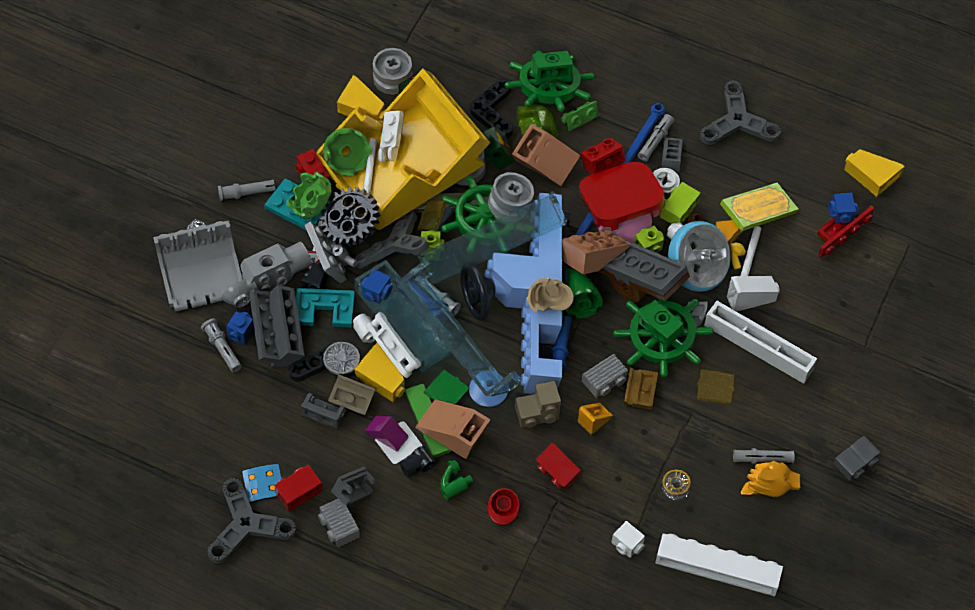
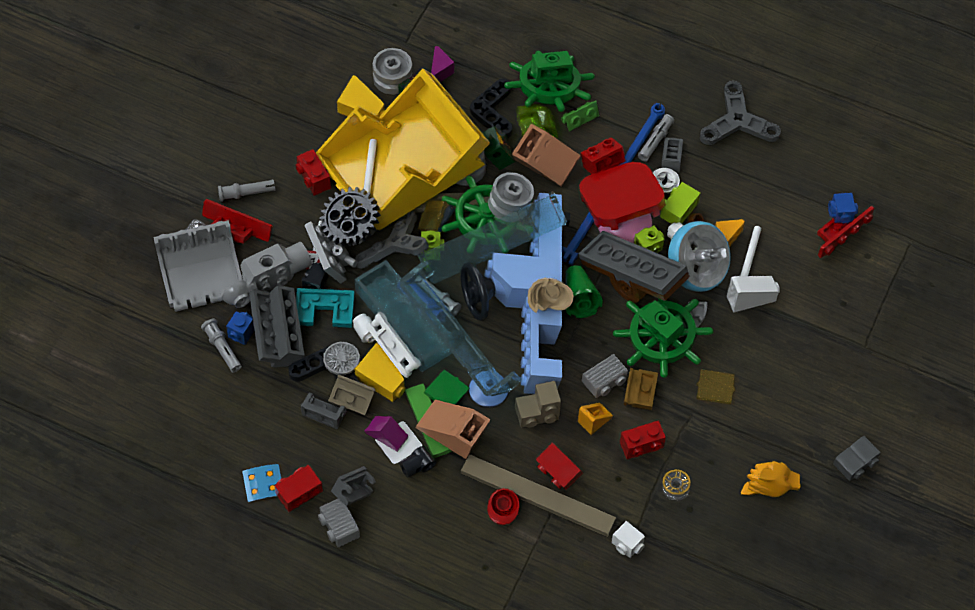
(235, 533): dark grey piece -> none
(241, 225): none -> red bracket
(278, 205): teal plate -> none
(310, 195): bright green plate -> none
(358, 155): bright green plate -> none
(376, 286): blue brick -> none
(391, 135): white hinge -> none
(442, 64): none -> magenta slope
(458, 485): green plant -> none
(539, 495): none -> dark tan tile
(560, 350): blue pin -> none
(592, 250): nougat slope -> none
(642, 439): none -> red brick
(719, 564): white brick -> none
(736, 250): yellow plate -> none
(740, 456): light grey pin -> none
(759, 206): tile -> none
(760, 342): white brick -> none
(873, 170): yellow slope -> none

